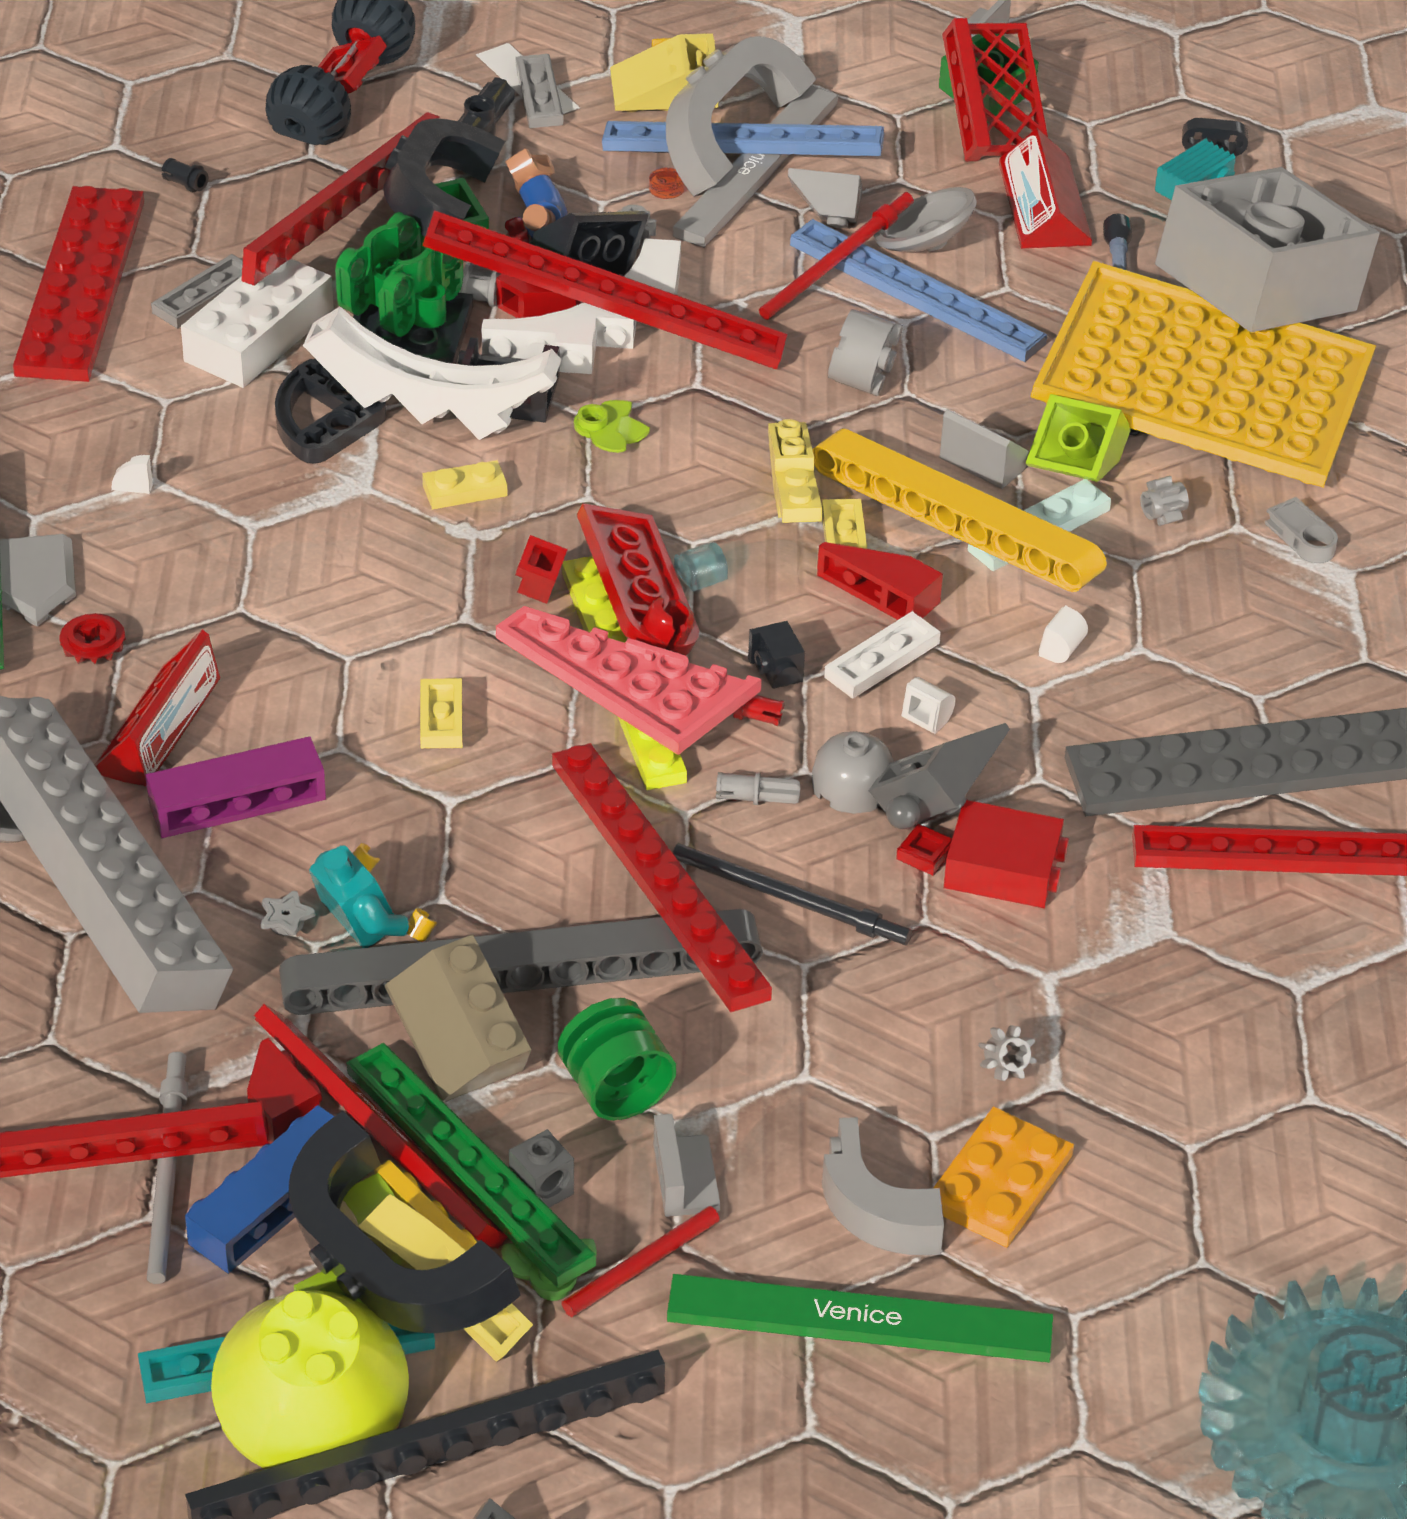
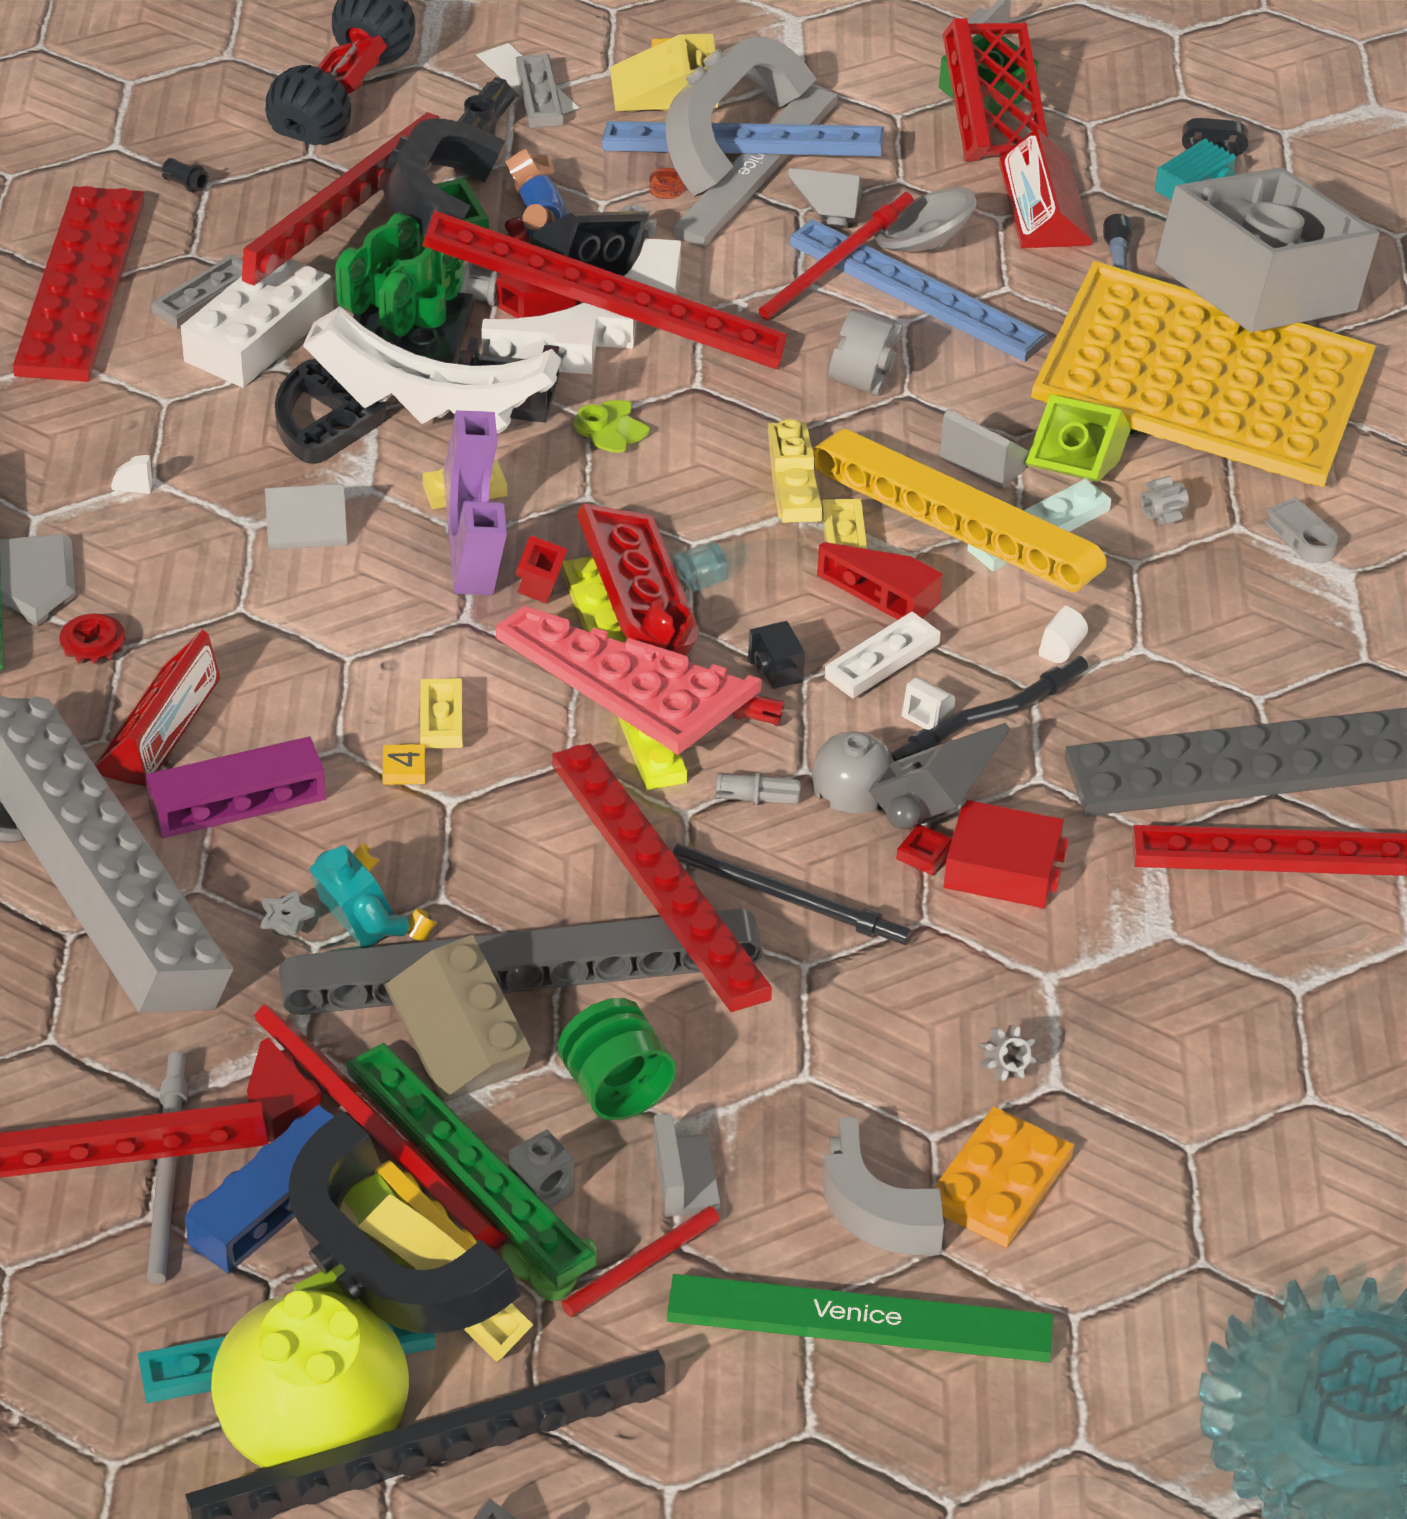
(306, 516): none -> light grey slope
(403, 764): none -> yellow tile
(474, 523): none -> medium lavender arch
(1050, 683): none -> black bar

